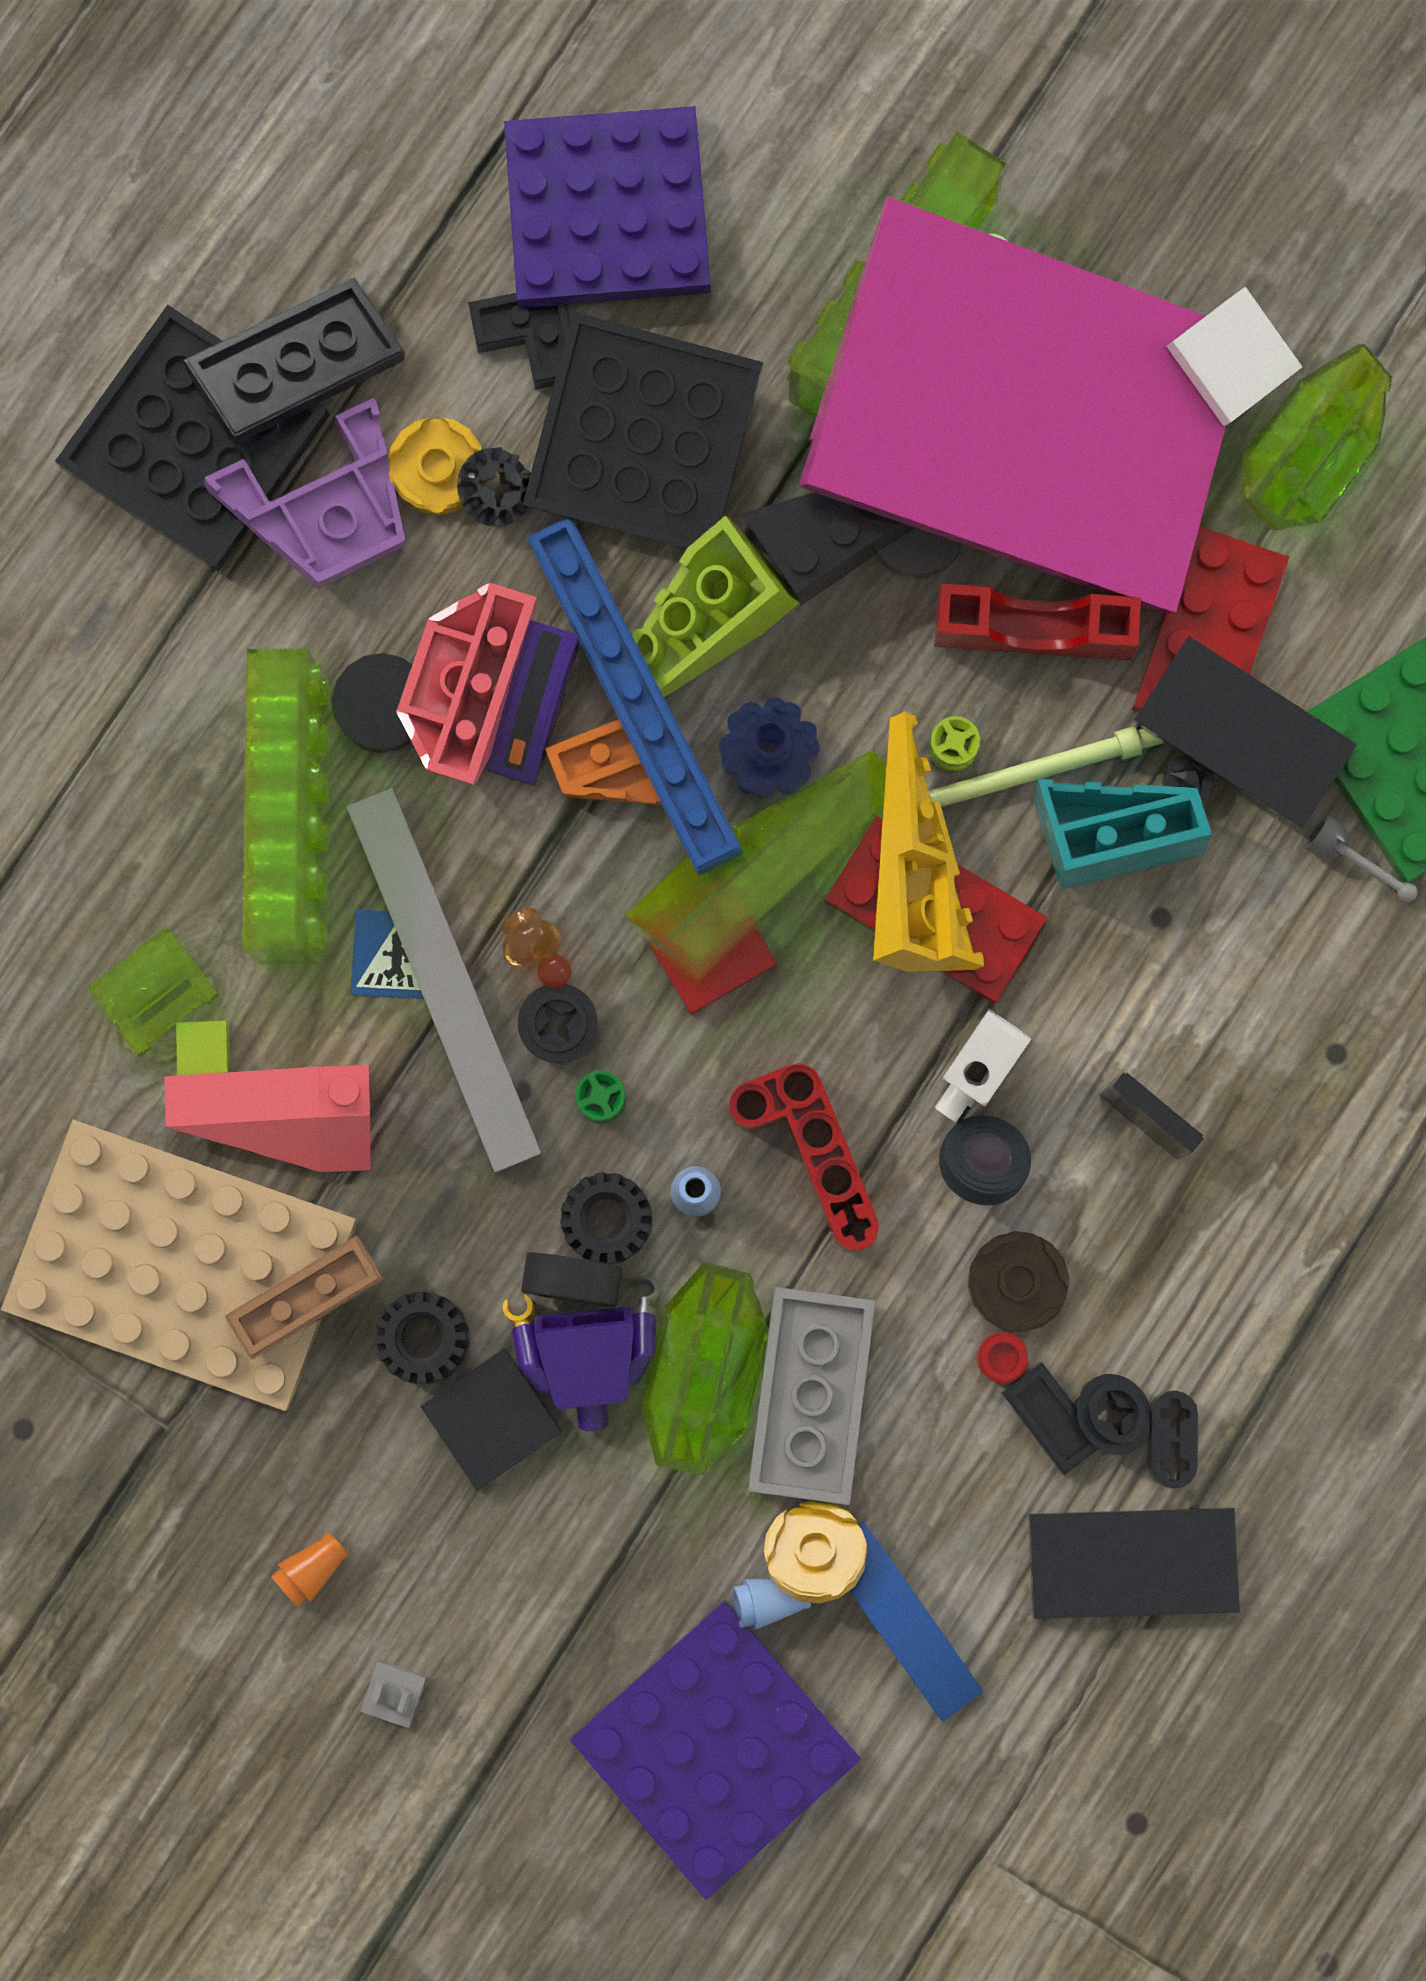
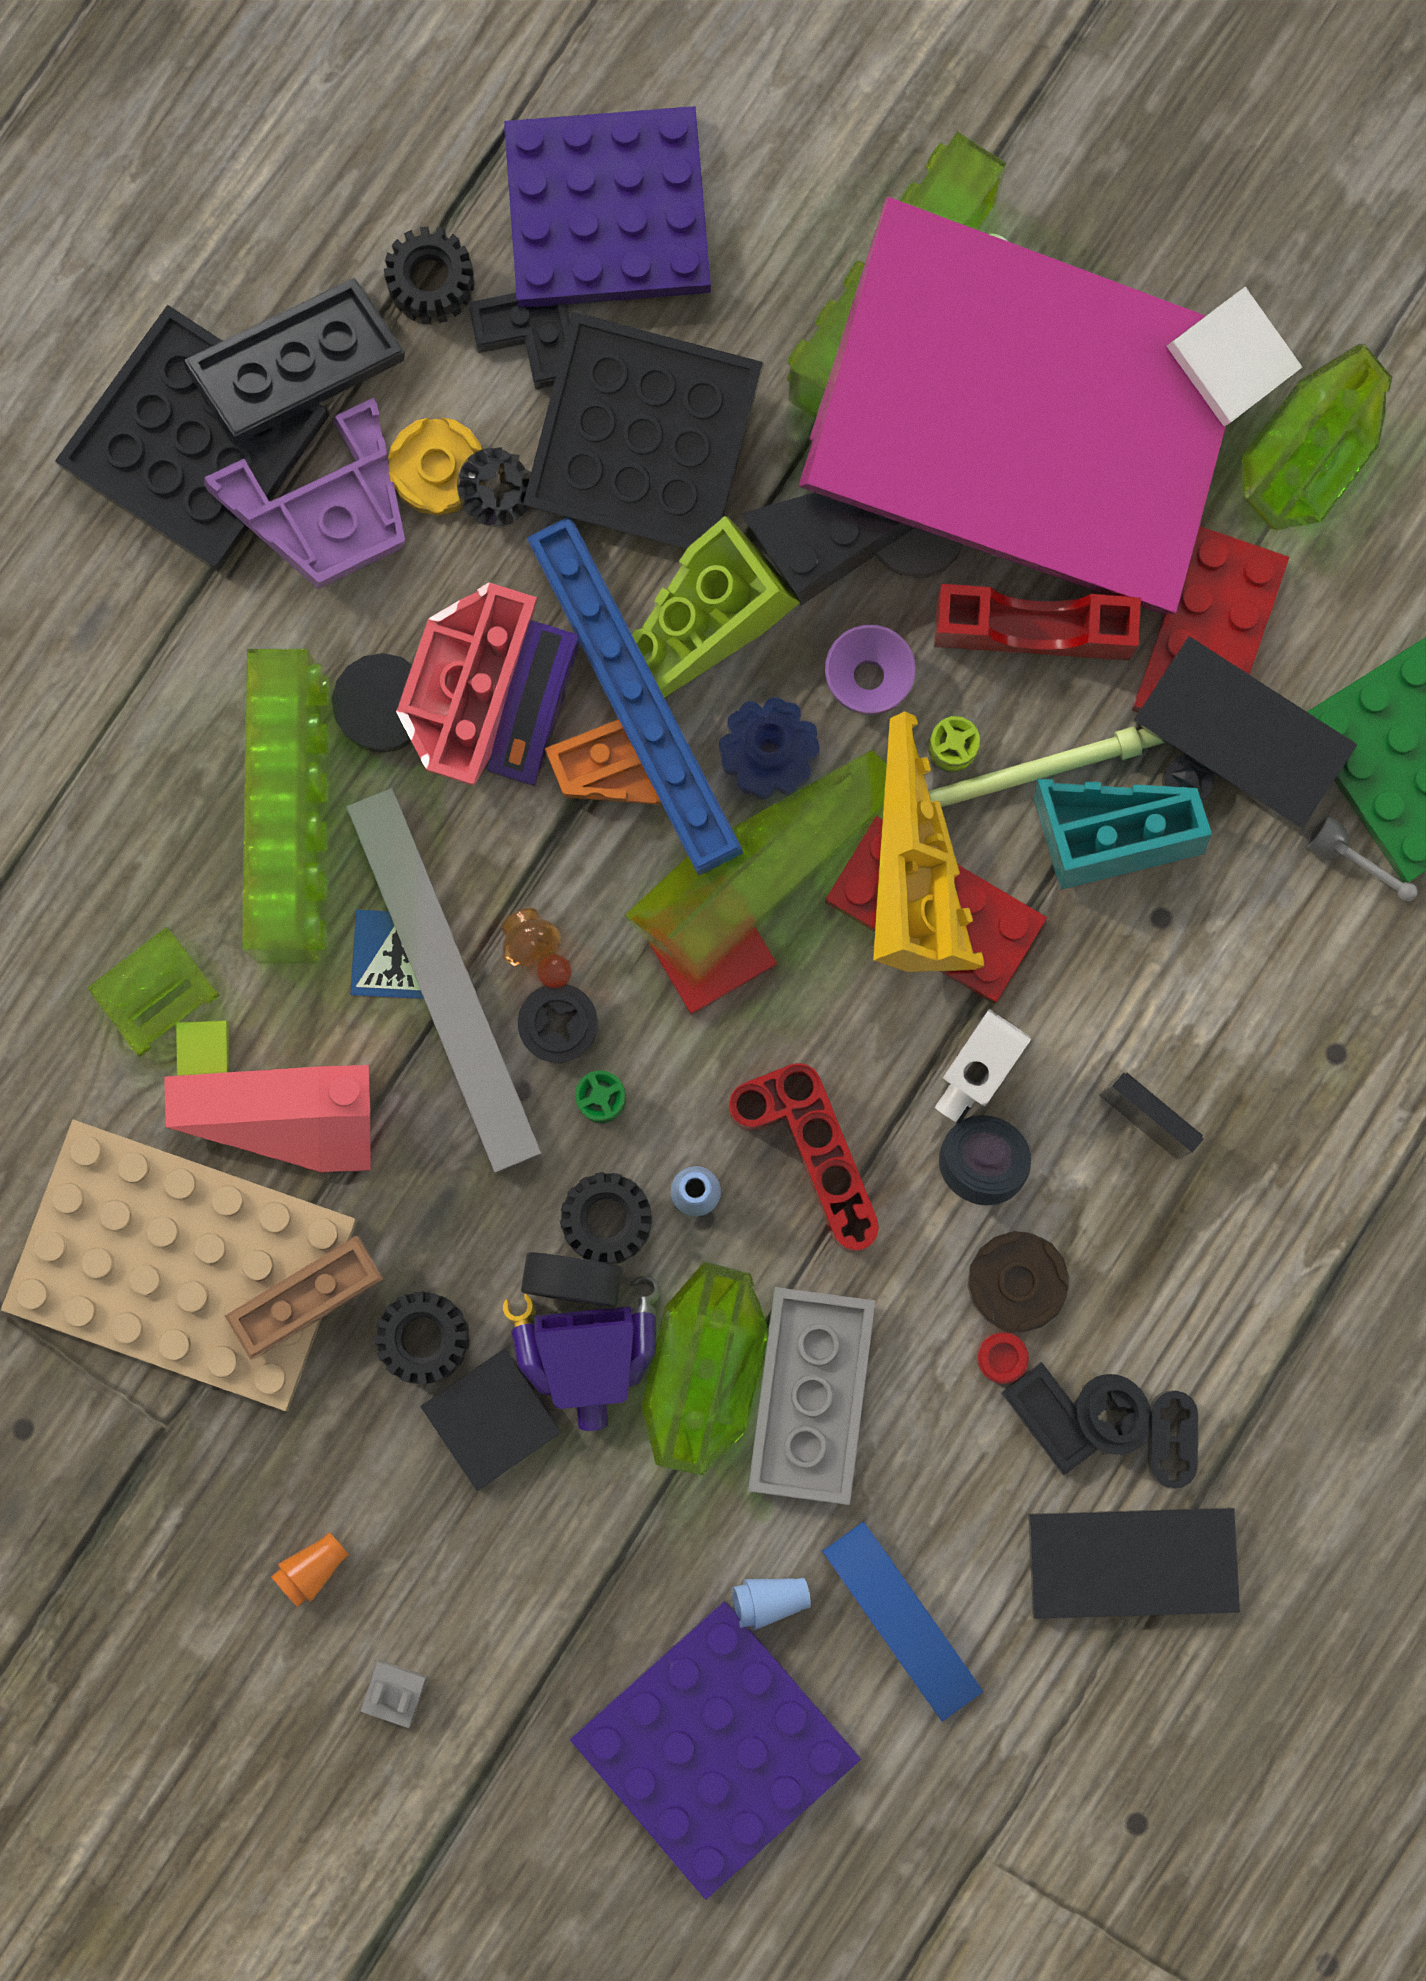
(423, 248): none -> black tyre
(815, 1552): yellow tile -> none
(874, 646): none -> medium lavender piece

